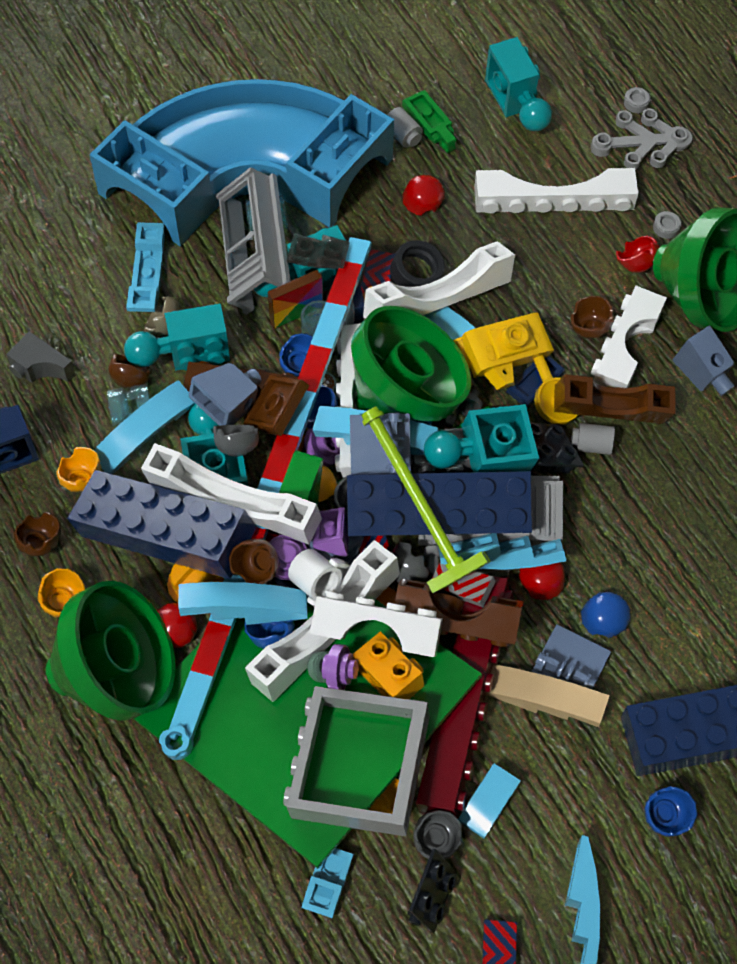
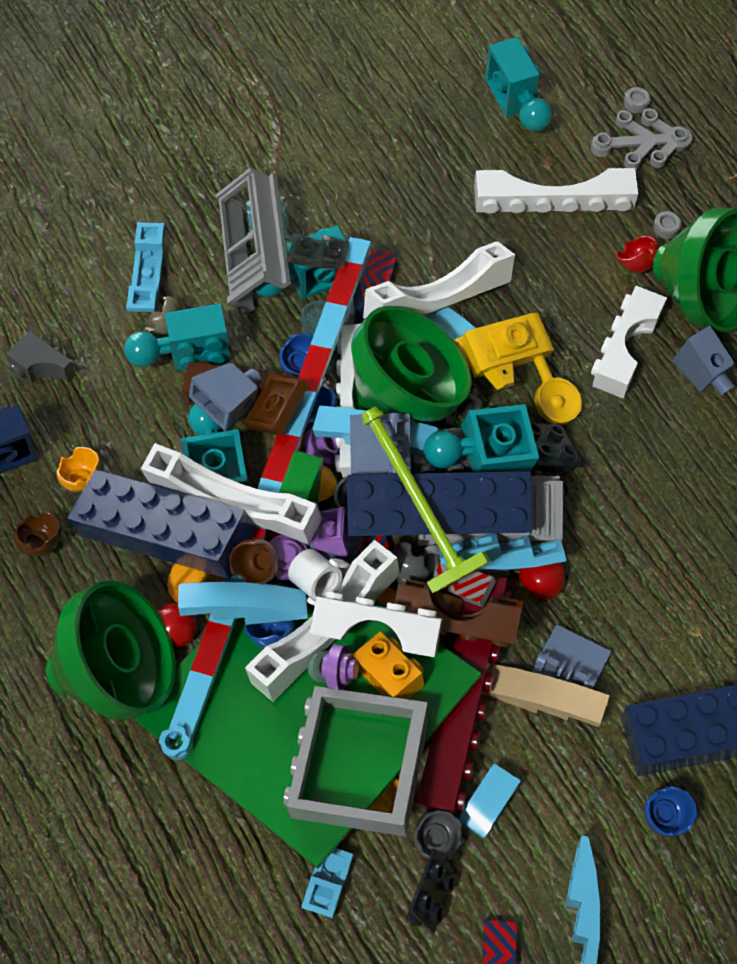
(57, 589): light orange hair -> none
(119, 402): clear light blue wheel -> none
(126, 374): reddish brown hair -> none
(142, 426): medium azure slope -> none
(213, 134): dark azure piece -> none
(235, 439): dark grey hair -> none
(290, 298): tile -> none
(406, 129): light grey brick -> none
(423, 194): red hair -> none
(423, 251): black tyre -> none
(431, 119): green hinge -> none
(530, 380): dark blue tile -> none
(585, 397): reddish brown arch -> none
(592, 317): reddish brown hair -> none
(593, 438): light grey brick -> none
(606, 614): blue hair -> none

